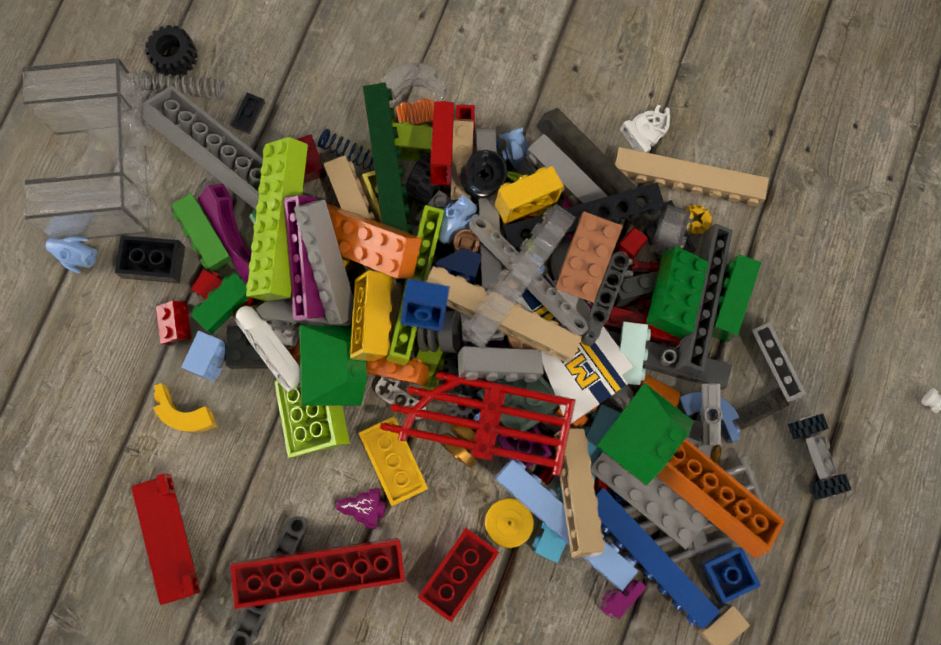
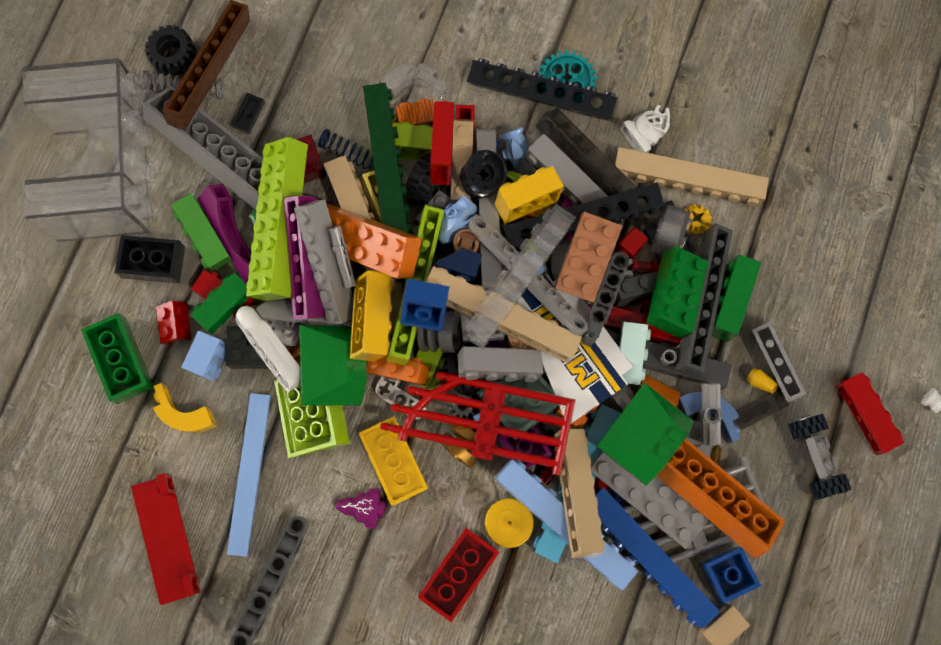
(72, 252): light blue animal -> none
(117, 358): none -> green brick
(207, 65): none -> reddish brown brick
(249, 475): none -> light blue tile
(316, 572): red brick -> none
(340, 249): none -> light grey pin
(584, 78): none -> teal gear
(605, 112): none -> black brick
(617, 603): magenta plate -> none
(760, 380): none -> yellow cone
(870, 414): none -> red brick

